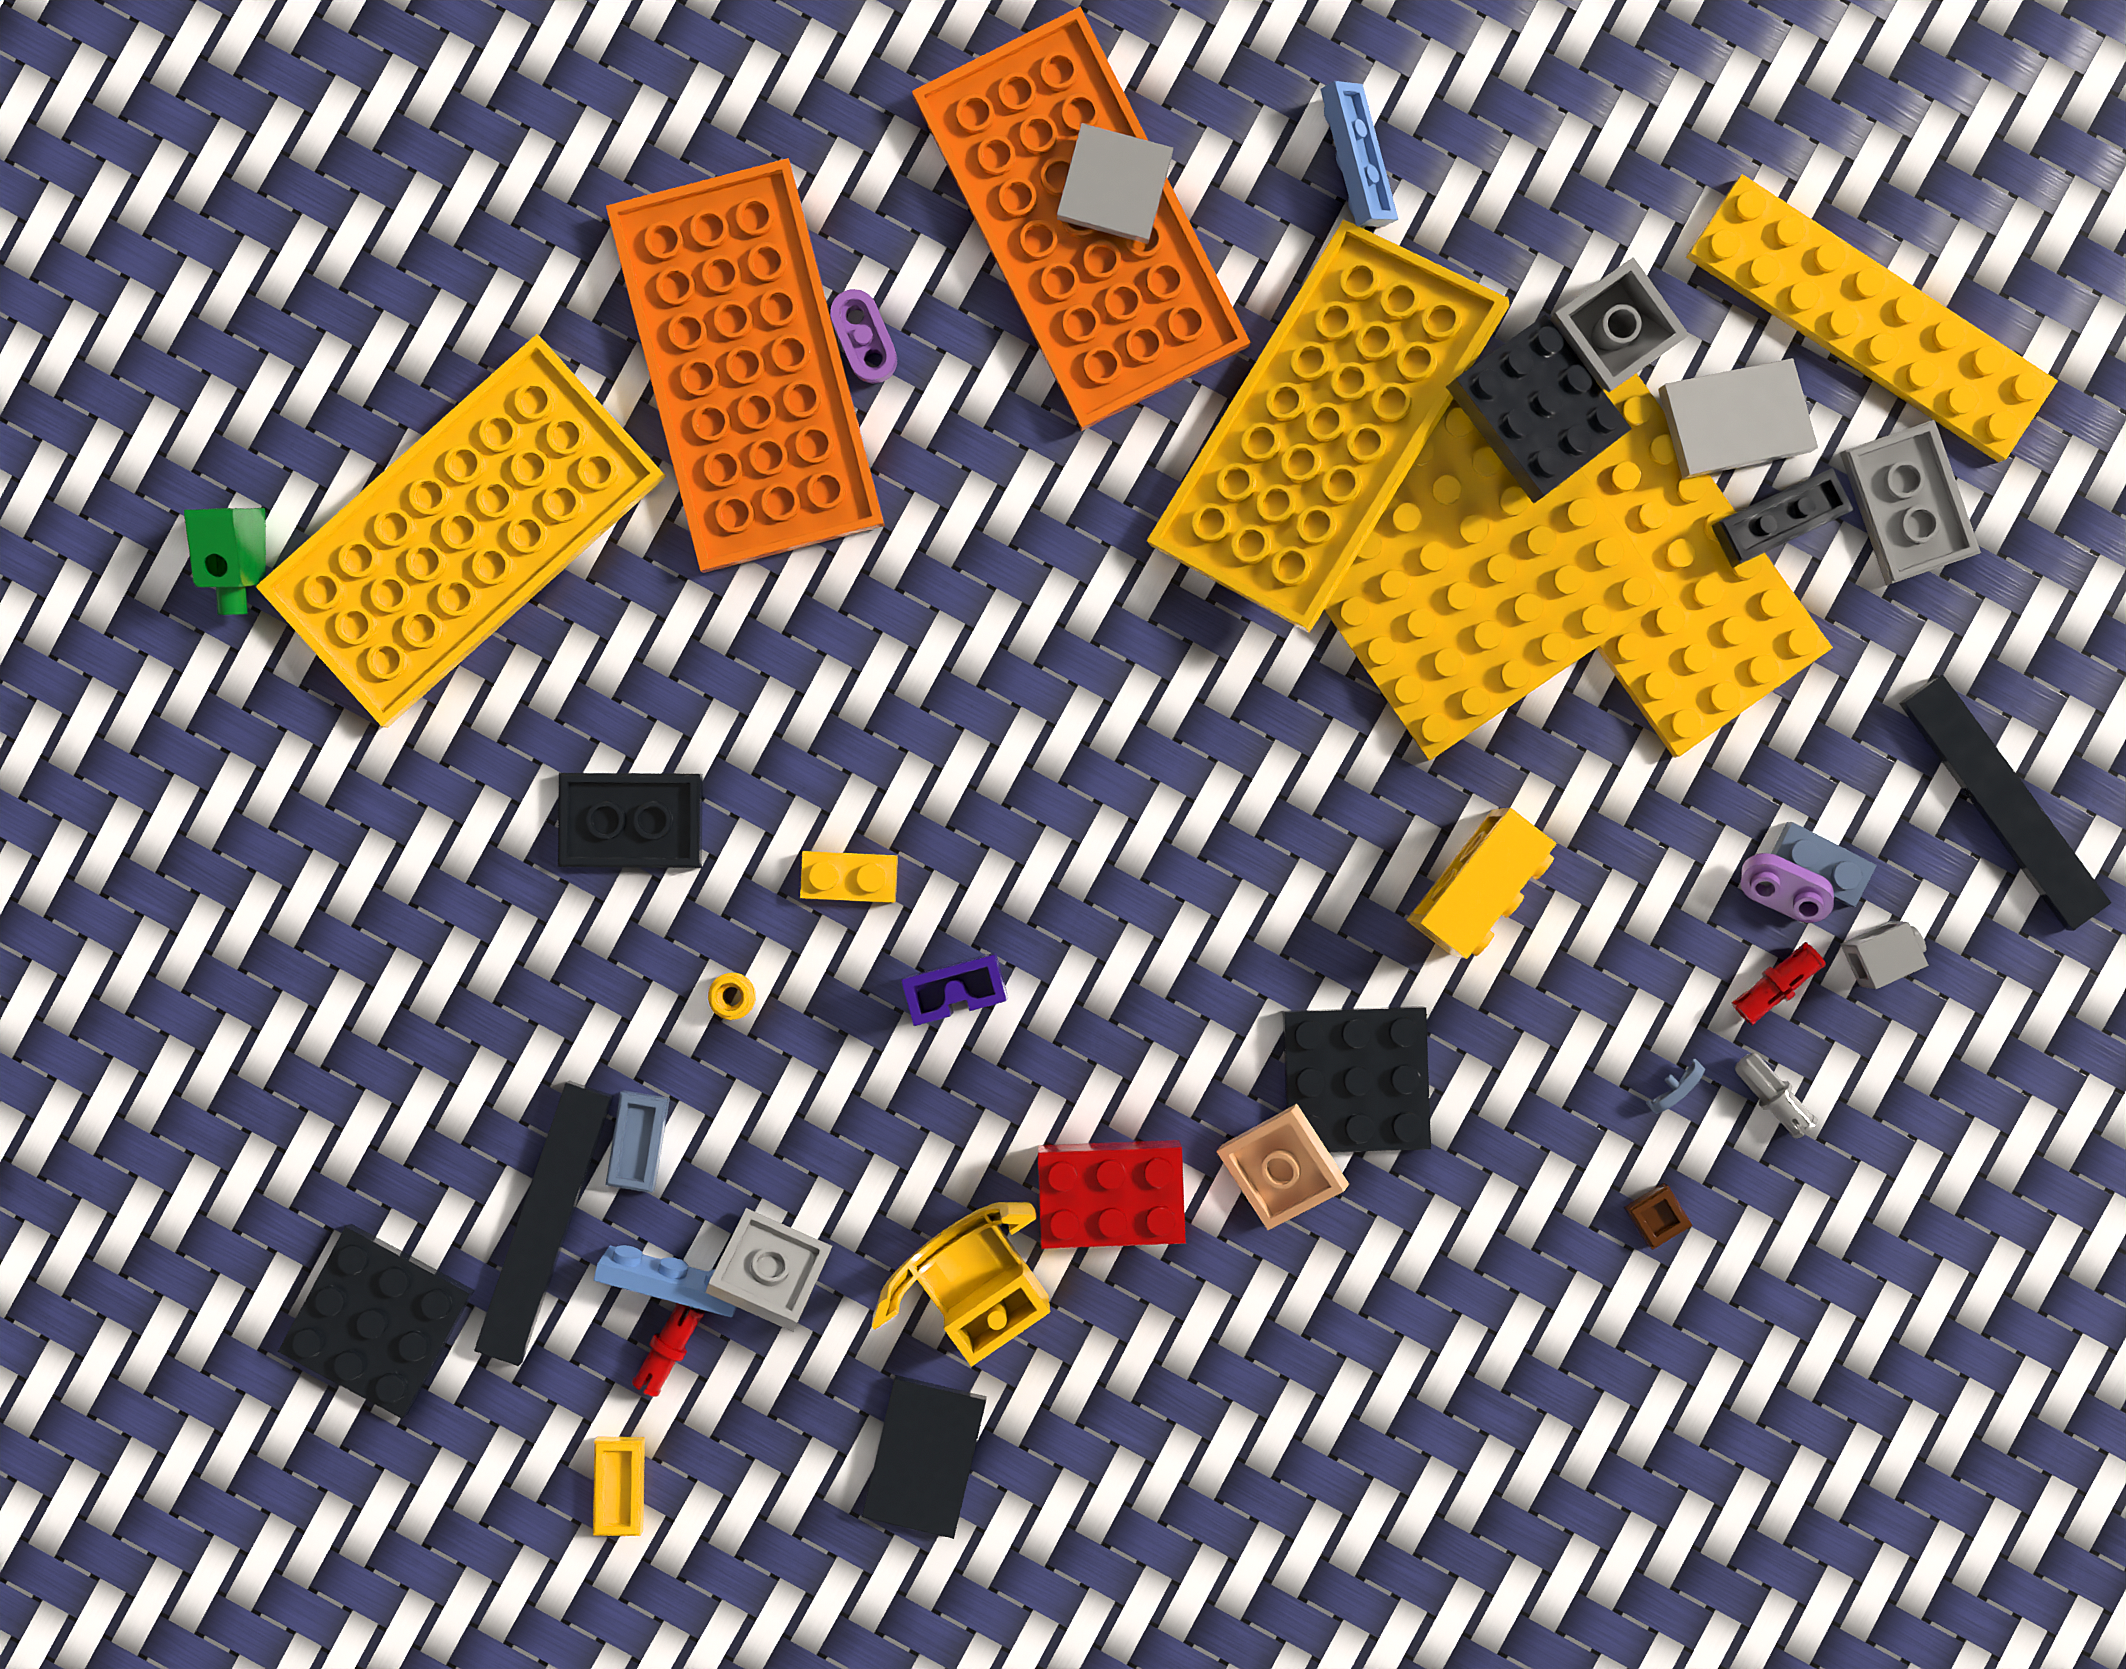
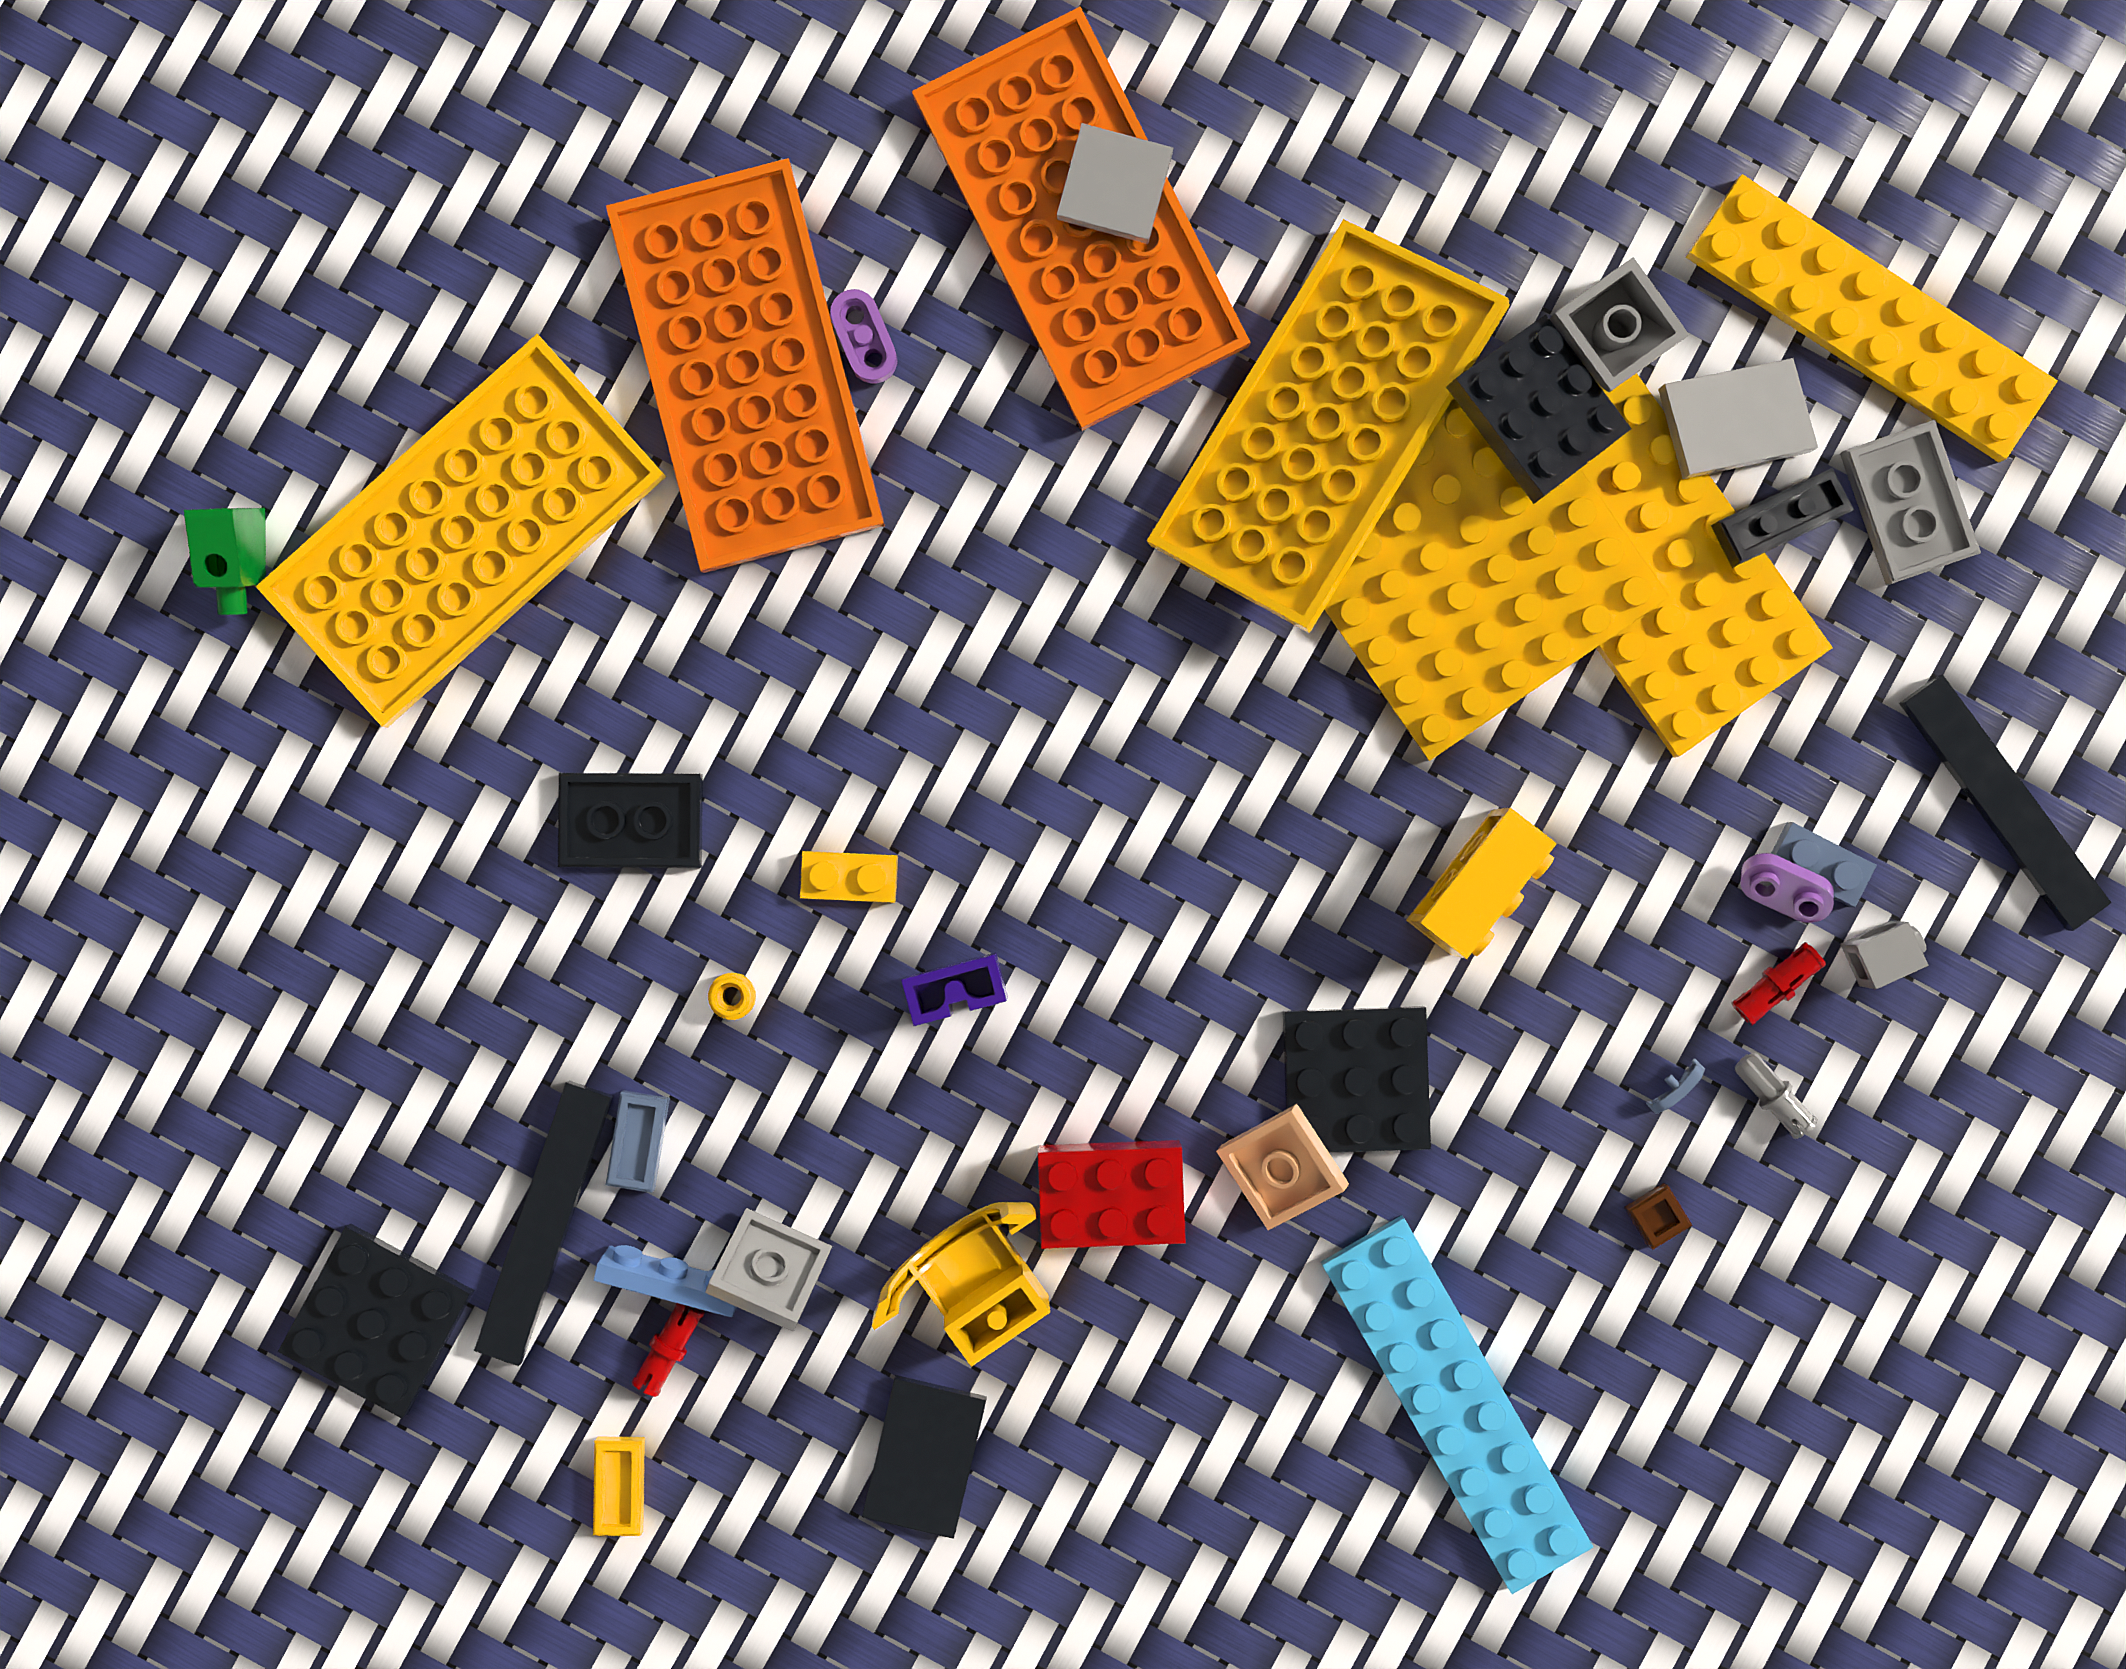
(1359, 154): medium blue plate -> none
(1457, 1404): none -> medium azure plate

